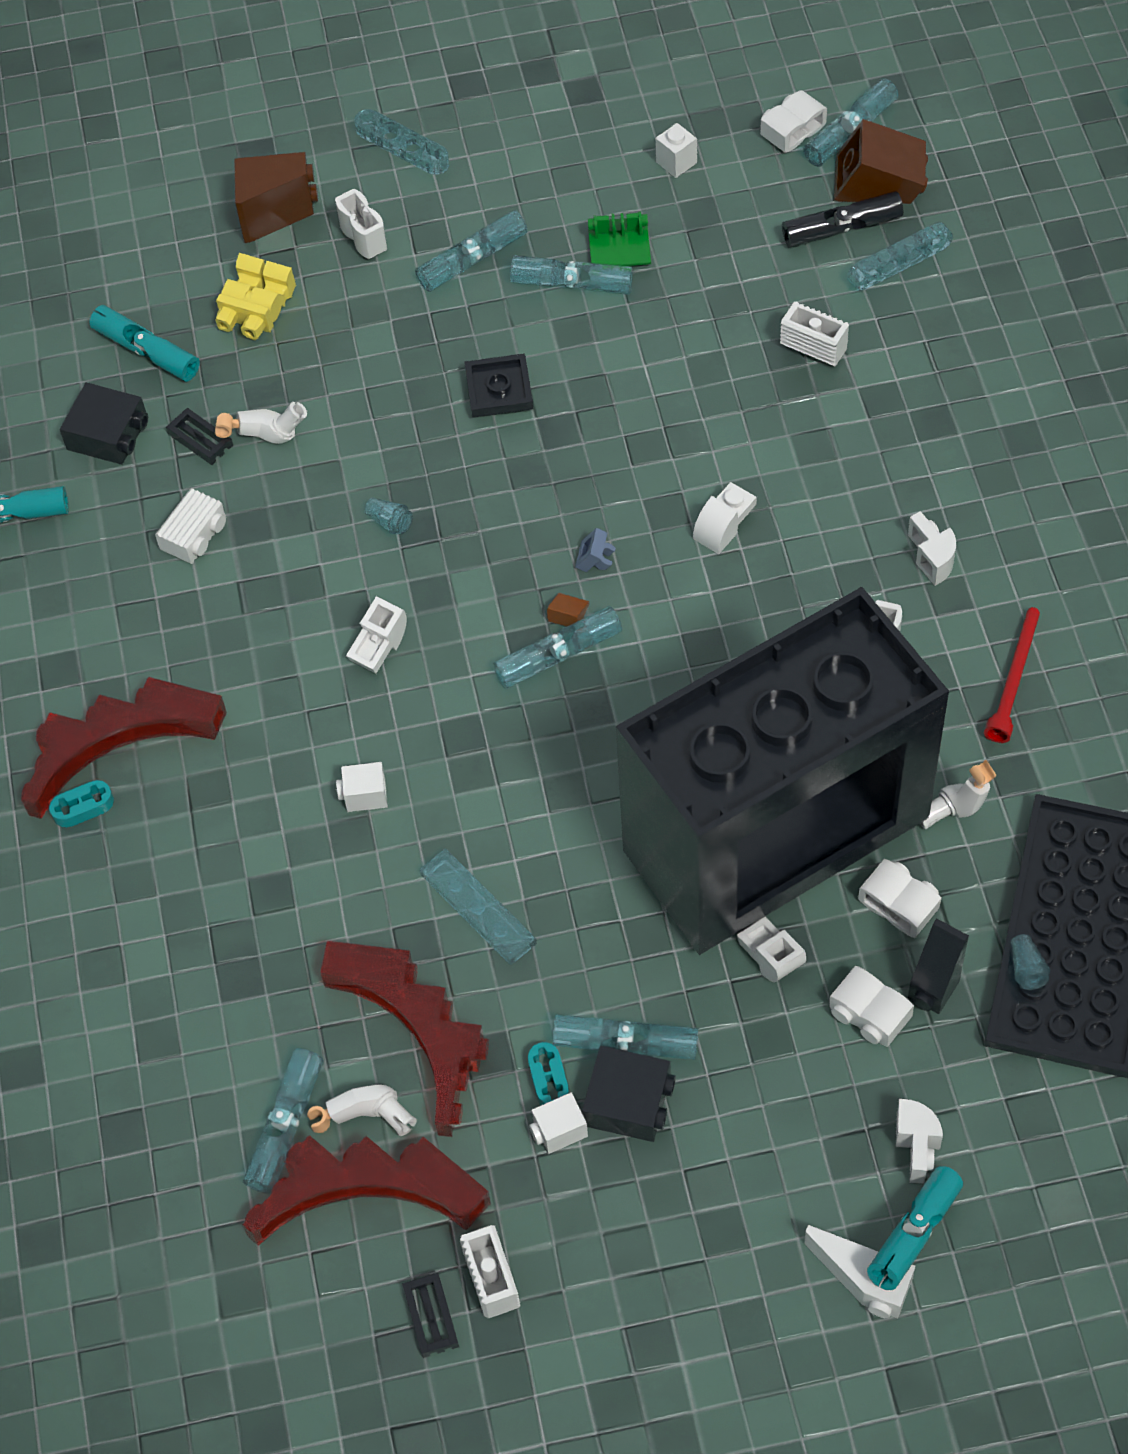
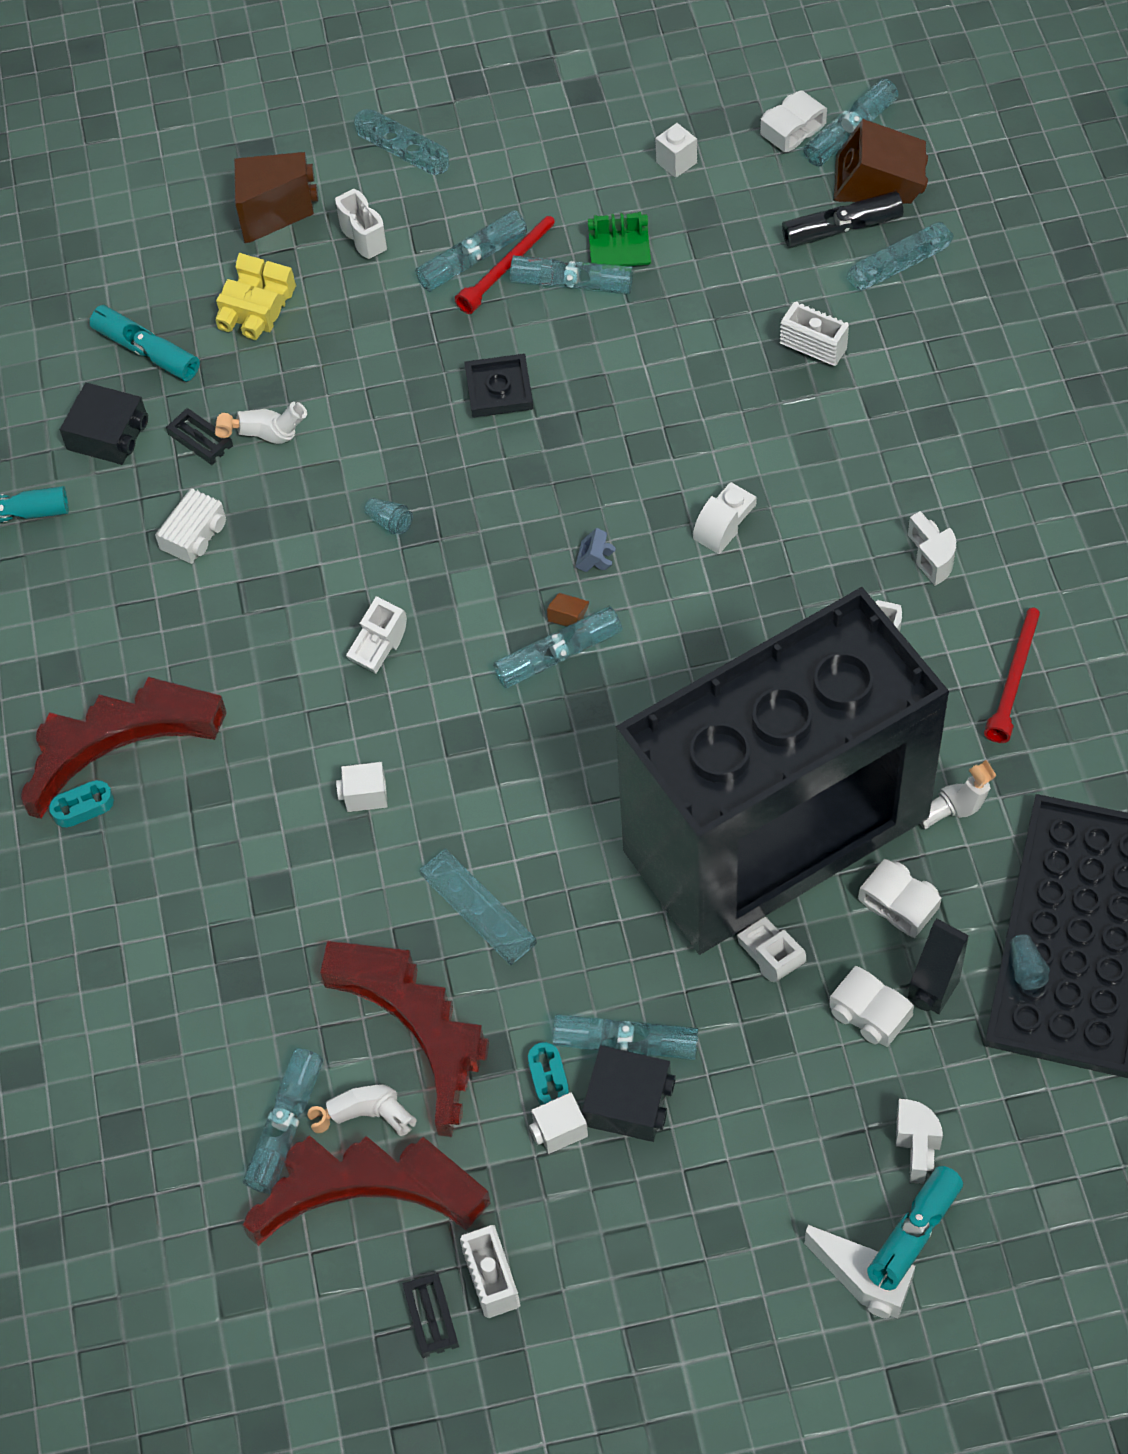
(470, 298): none -> red piece

